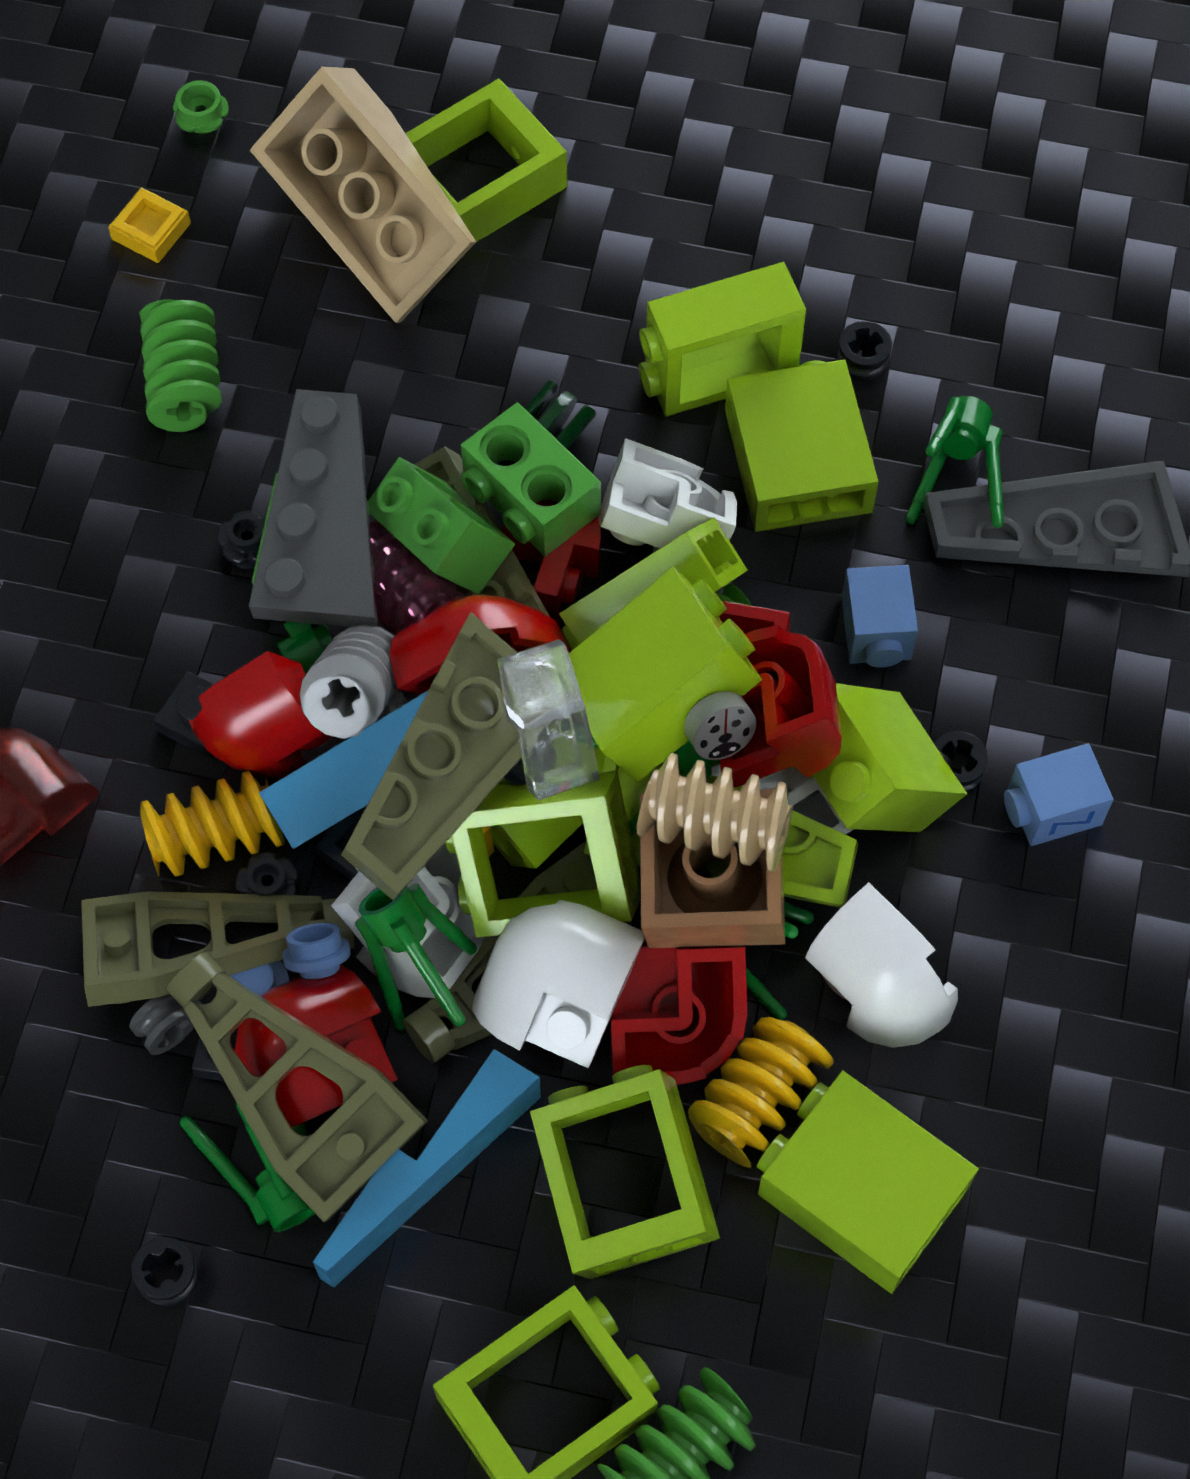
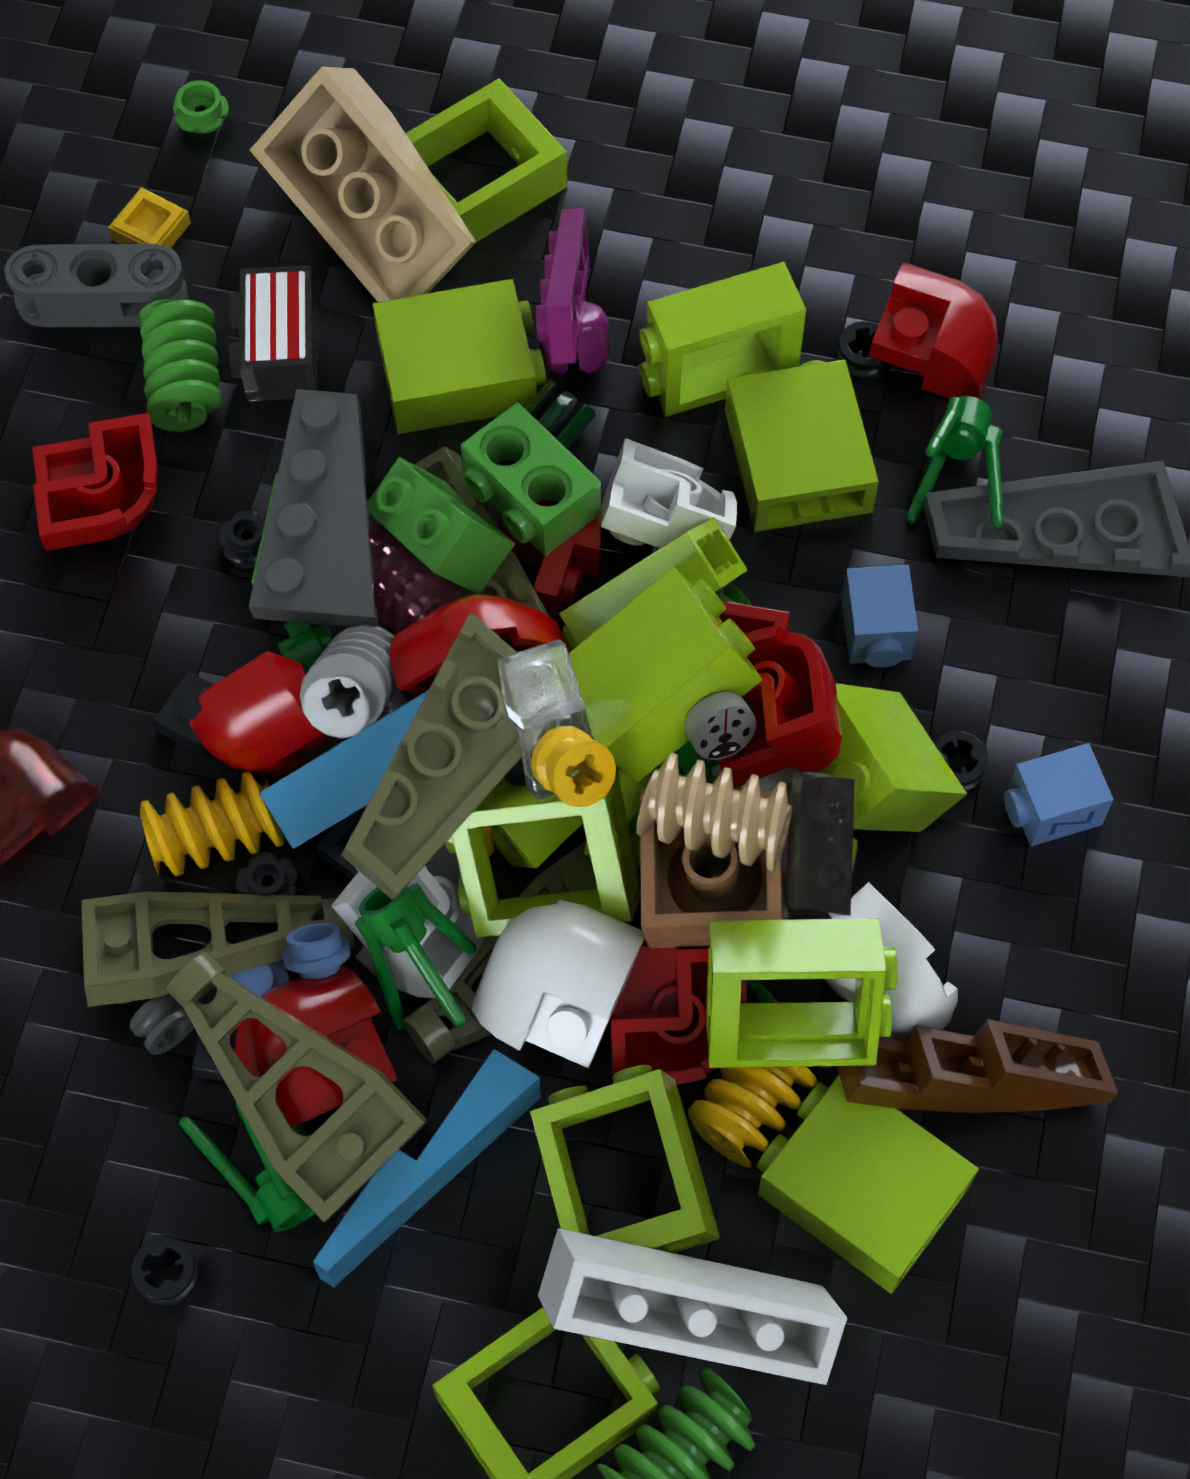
(93, 283): none -> dark grey piece
(97, 483): none -> red brick
(275, 332): none -> brick
(457, 355): none -> lime brick
(564, 317): none -> magenta plate
(569, 749): none -> yellow wheel
(691, 1307): none -> white brick
(797, 1031): none -> lime window
(819, 846): none -> clear smoke bracket
(938, 331): none -> red brick
(990, 1072): none -> reddish brown slope

